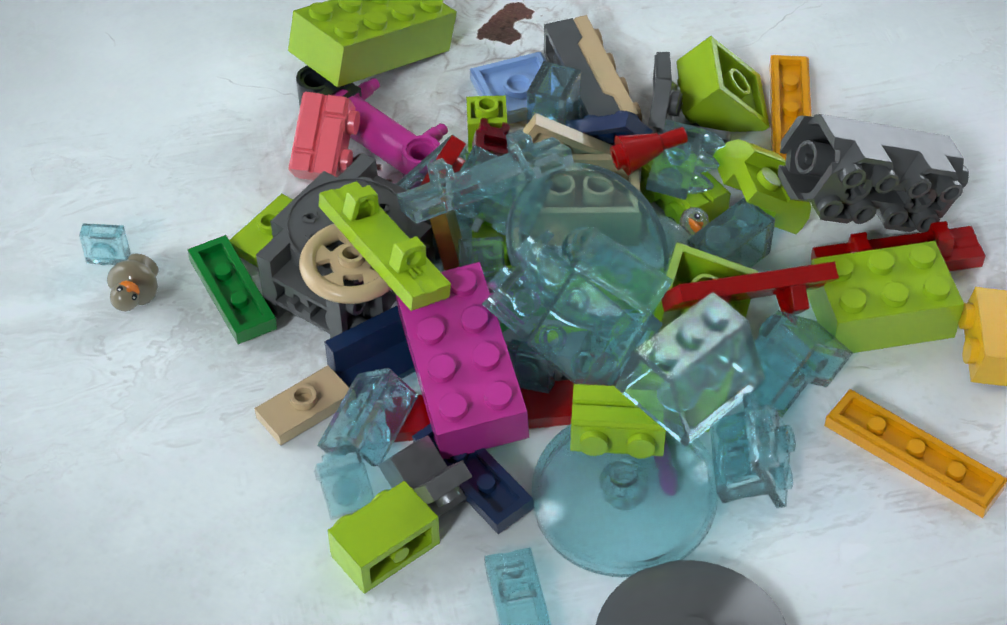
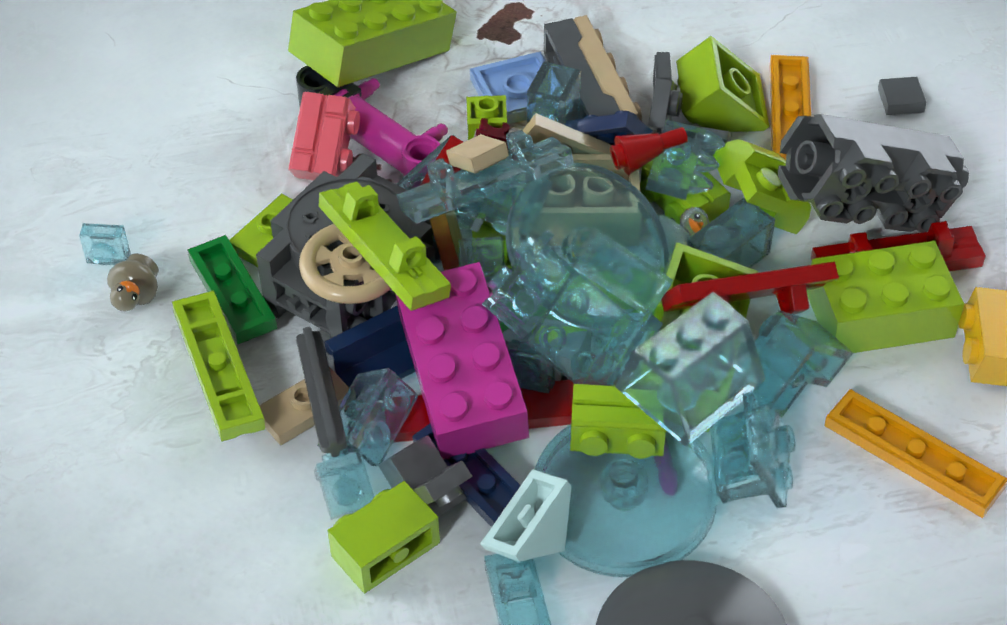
(218, 366): none -> lime hinge
(321, 392): none -> dark grey axle
(477, 153): none -> tan tile
(533, 520): none -> light aqua slope
(902, 95): none -> dark grey tile

